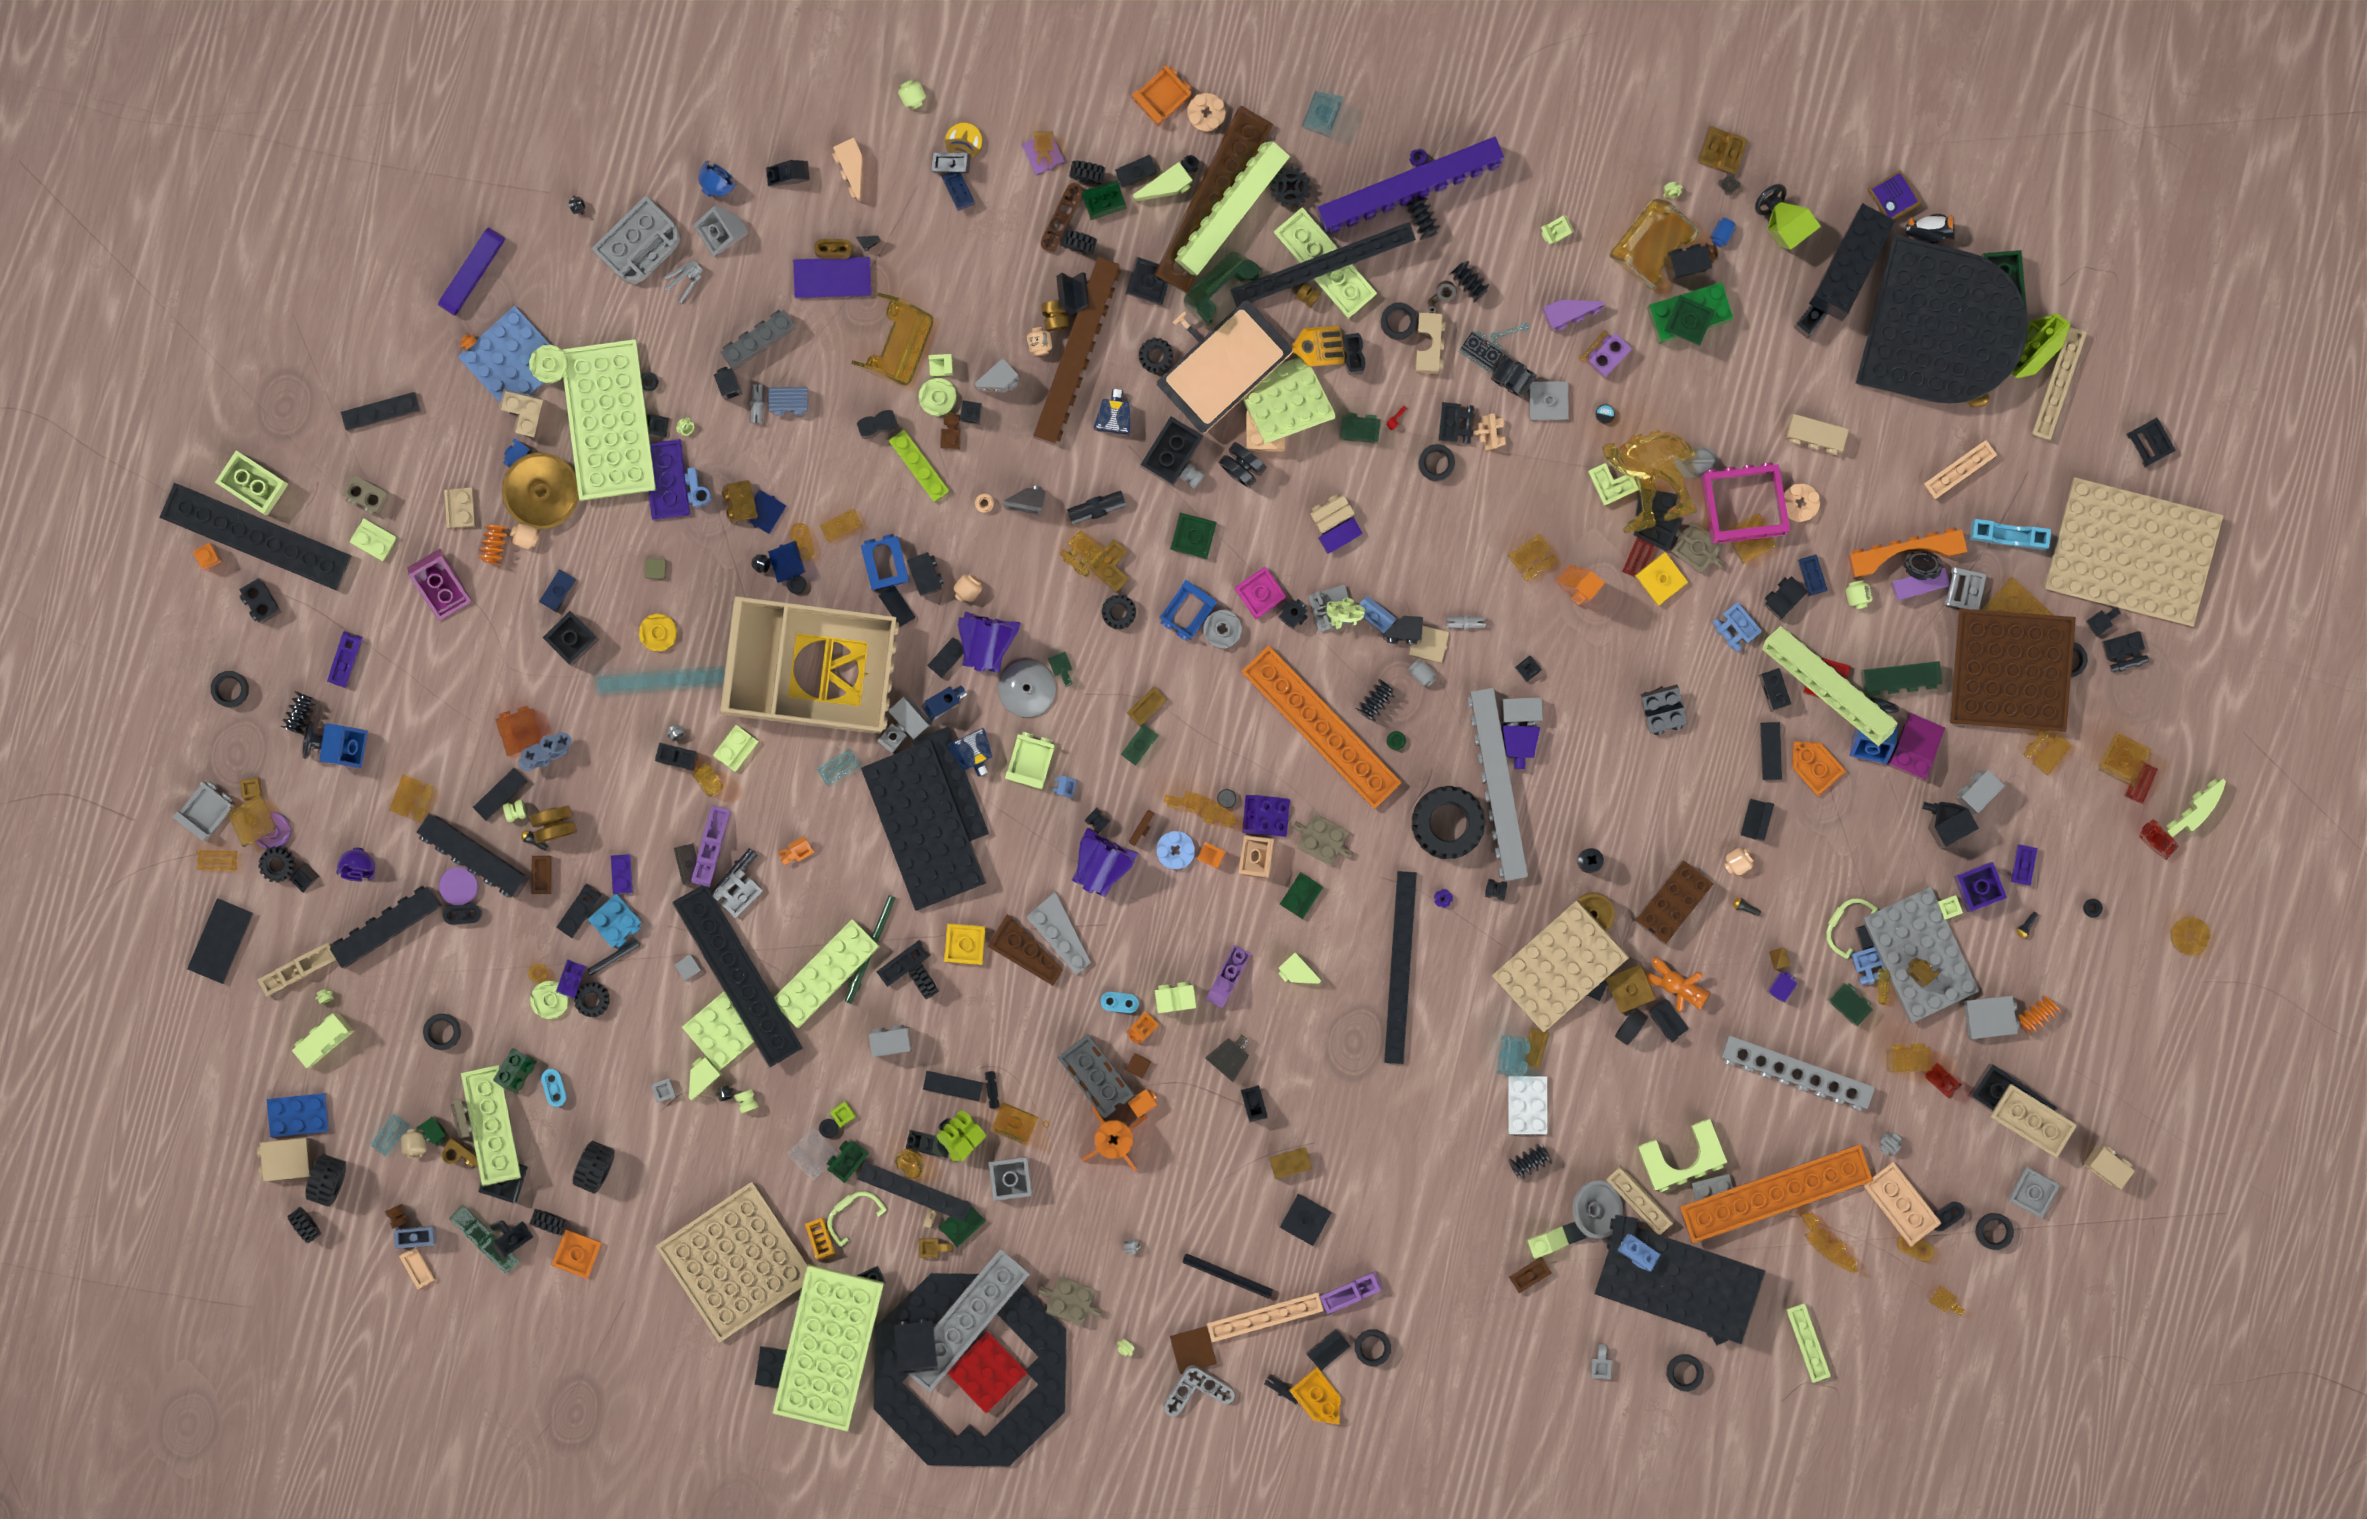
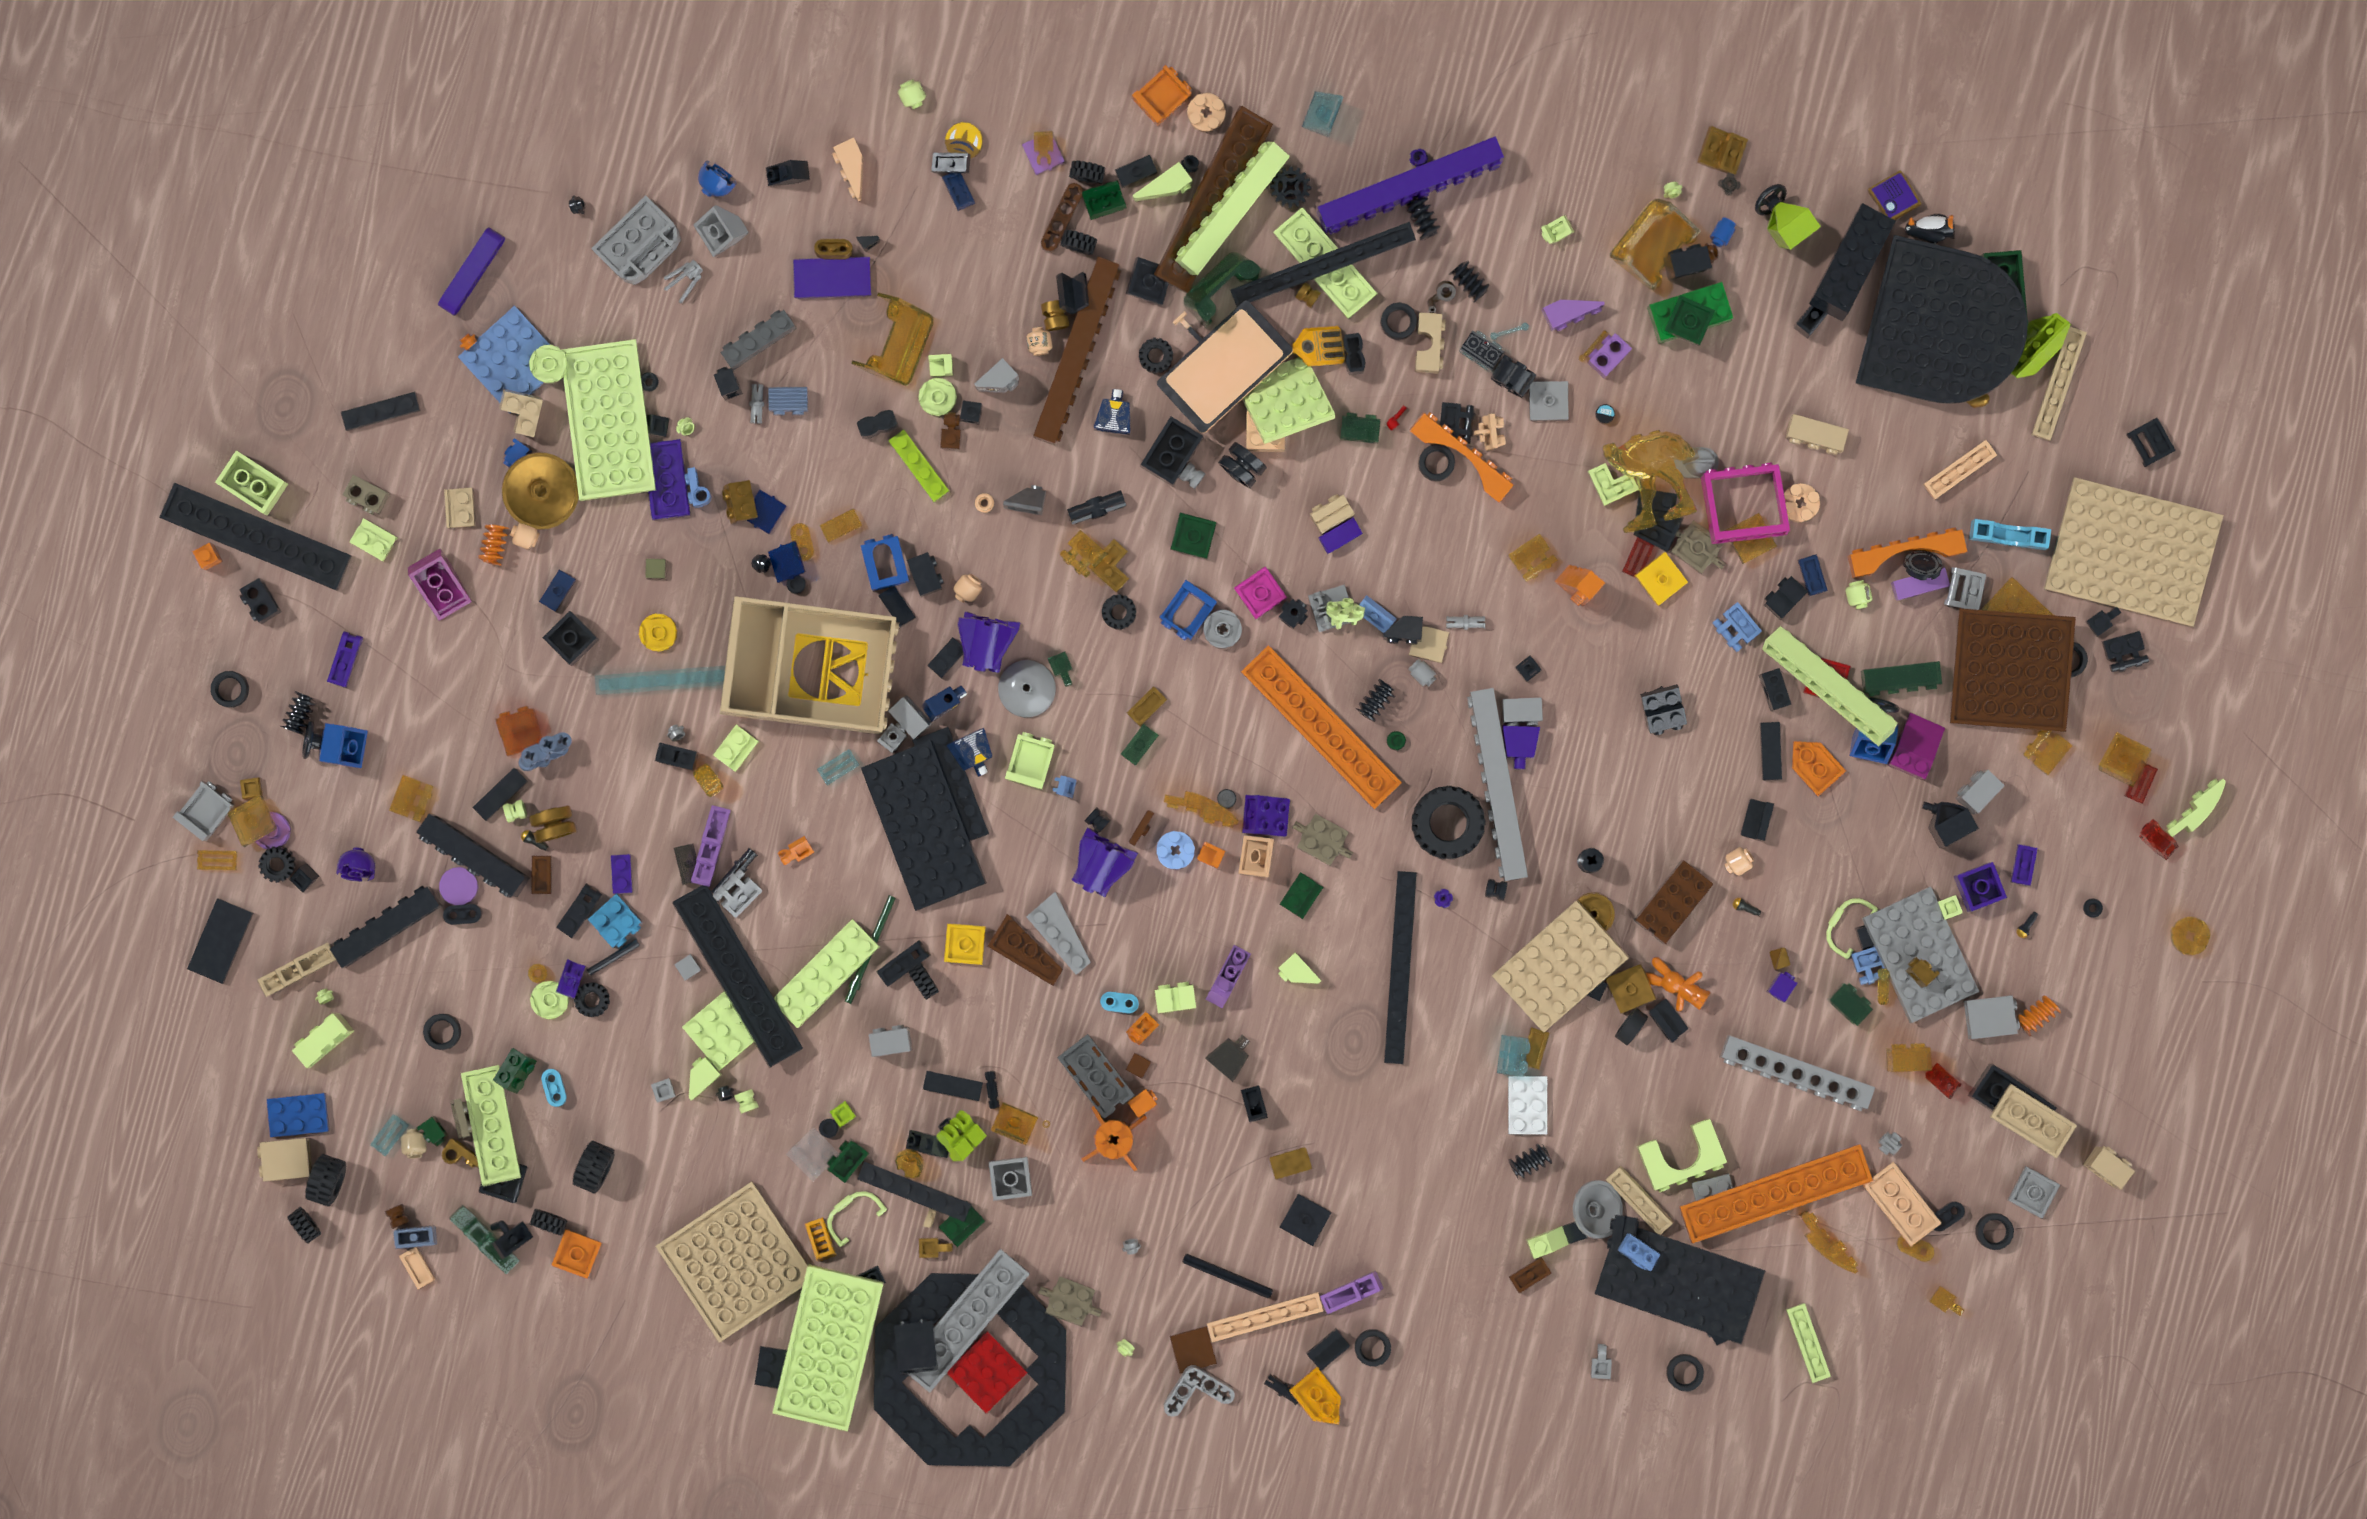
(1430, 431): none -> orange arch

